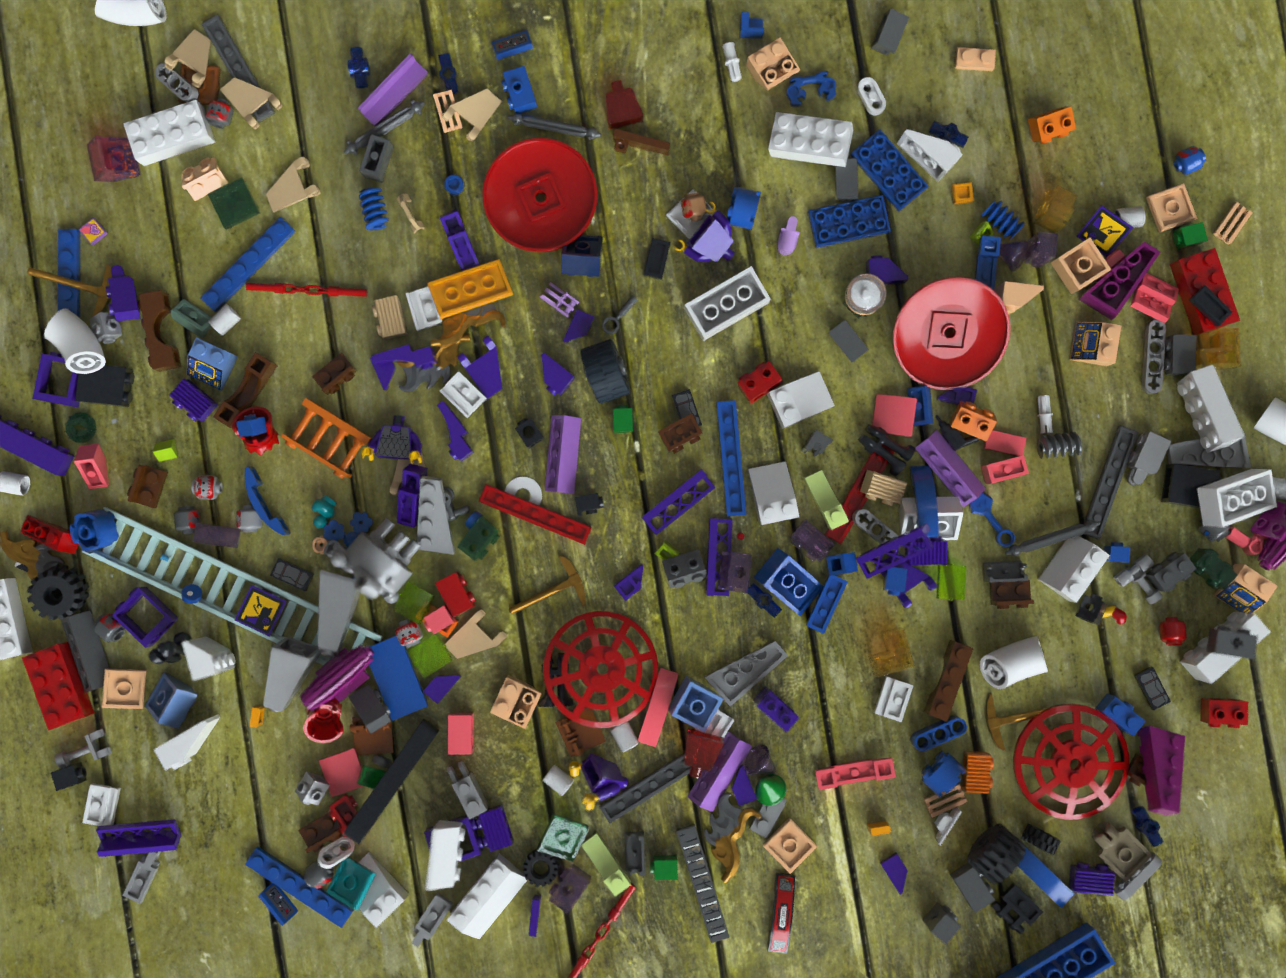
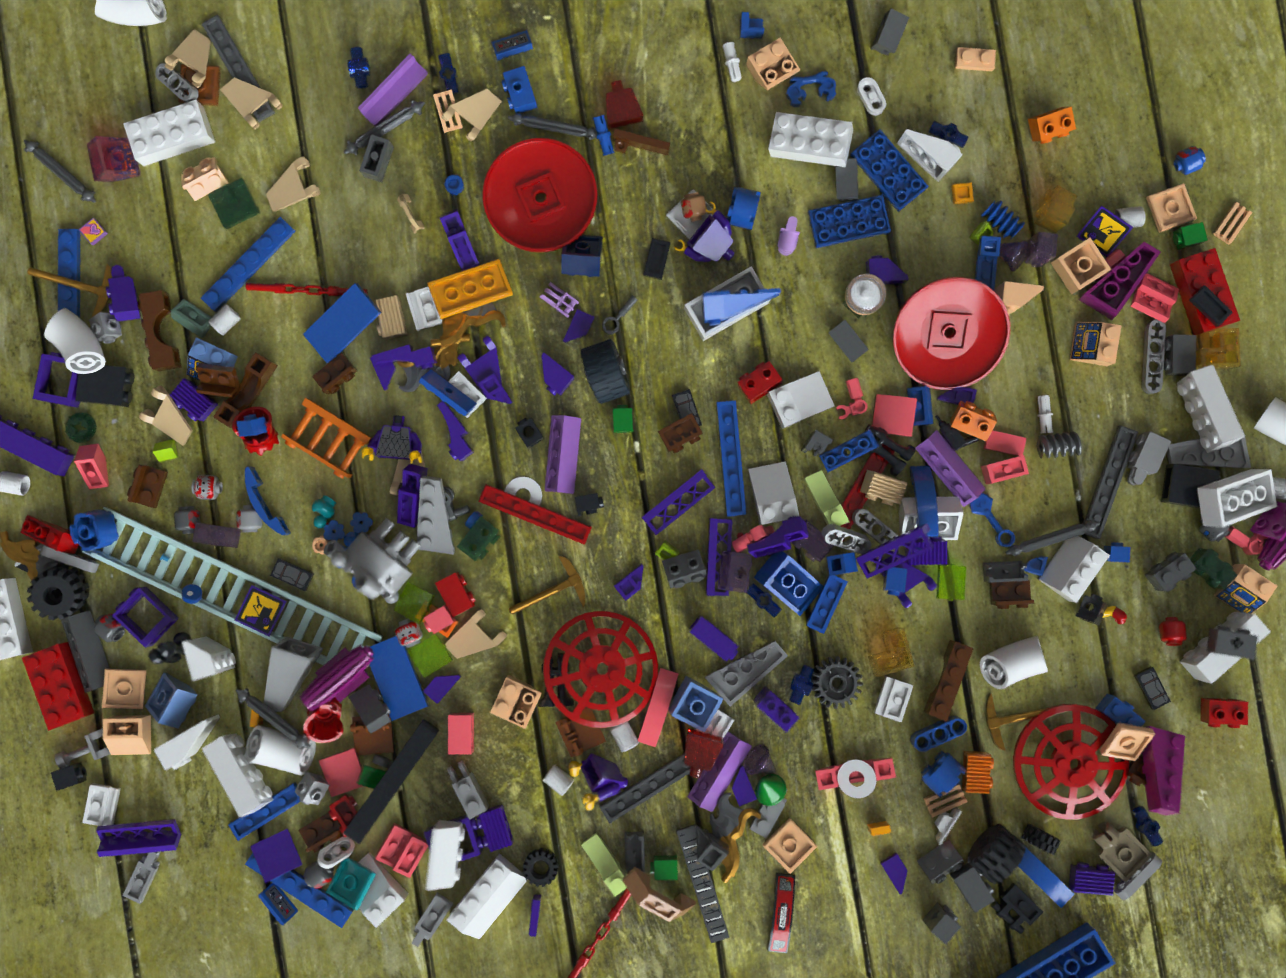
(59, 171): none -> dark grey wheel
(70, 559): none -> light grey beam
(127, 734): none -> light nougat slope
(168, 417): none -> tan flag
(217, 380): none -> reddish brown bracket
(219, 113): dark grey head -> none
(238, 777): none -> white brick
(273, 718): none -> dark grey wheel
(275, 750): none -> white brick
(276, 855): none -> dark purple tile
(282, 801): none -> blue tile
(336, 609): light grey slope -> none
(342, 323): none -> blue tile
(372, 208): blue piece -> none
(401, 850): none -> coral slope
(447, 392): none -> blue tile
(493, 389): none -> dark purple tile
(563, 837): clear green hinge -> none
(565, 898): clear purple brick -> none
(603, 135): none -> blue pin
(639, 886): none -> medium nougat slope
(710, 849): none -> dark grey slope
(713, 638): none -> dark purple window
(722, 306): none -> wedge
(755, 535): none -> coral bar
(790, 530): none -> dark purple slope
(801, 684): none -> clear blue axle
(841, 532): none -> light grey beam
(848, 682): none -> dark grey gear
(858, 406): none -> coral bar
(858, 446): none -> blue tile
(868, 773): none -> white piece
(941, 862): none -> dark grey bracket
(1036, 565): none -> blue tile
(1127, 742): none -> light nougat plate
(1137, 574): light grey bar -> none

